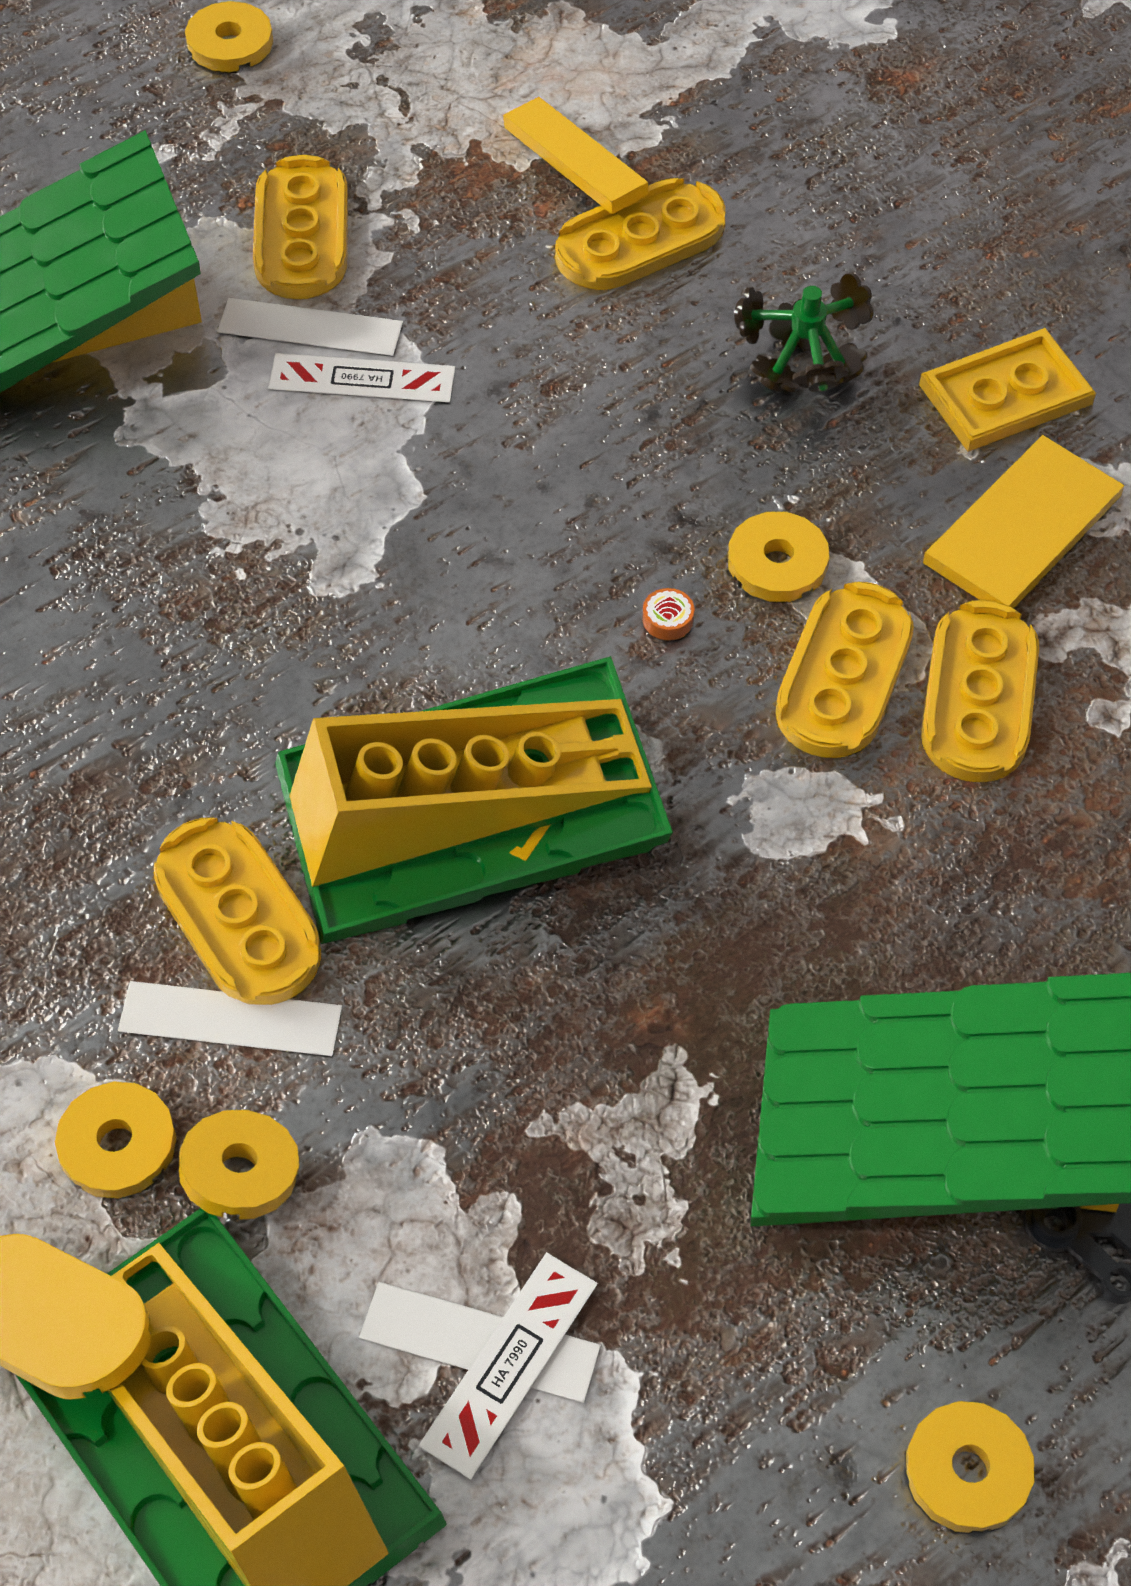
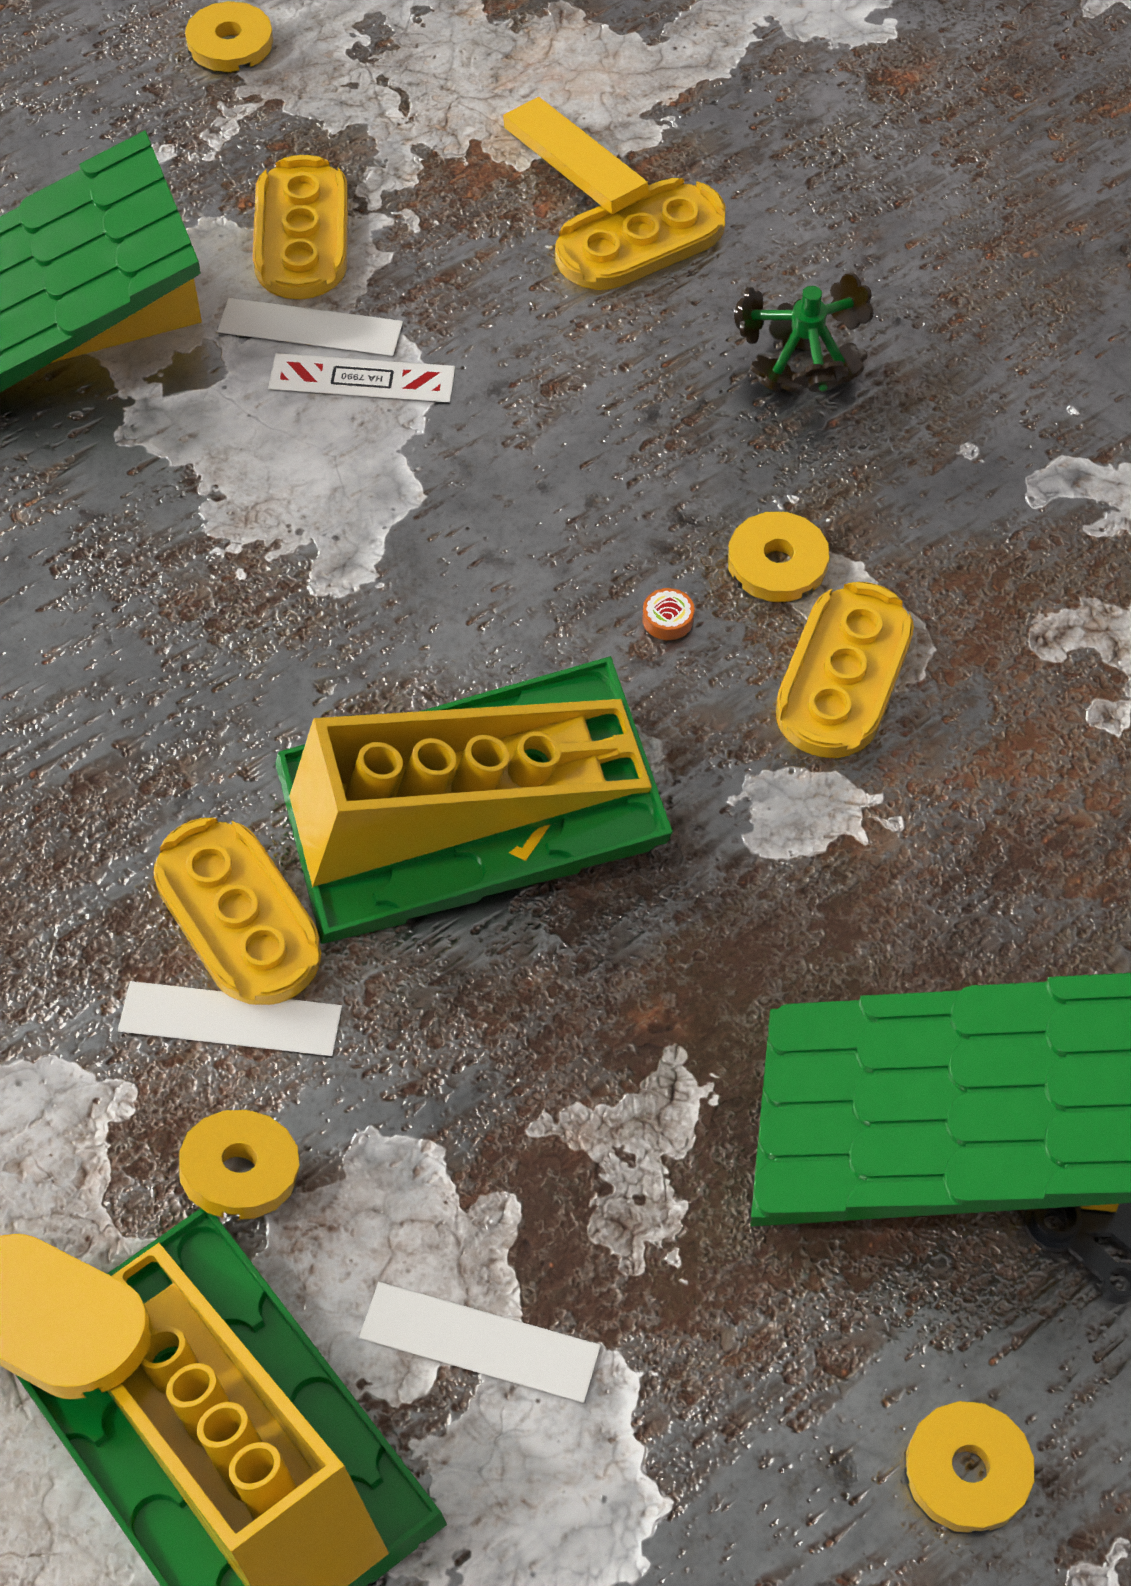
(110, 1108): yellow tile -> none
(507, 1366): white sticker -> none
(980, 692): yellow tile -> none
(1006, 389): yellow tile -> none
(1023, 524): yellow tile -> none

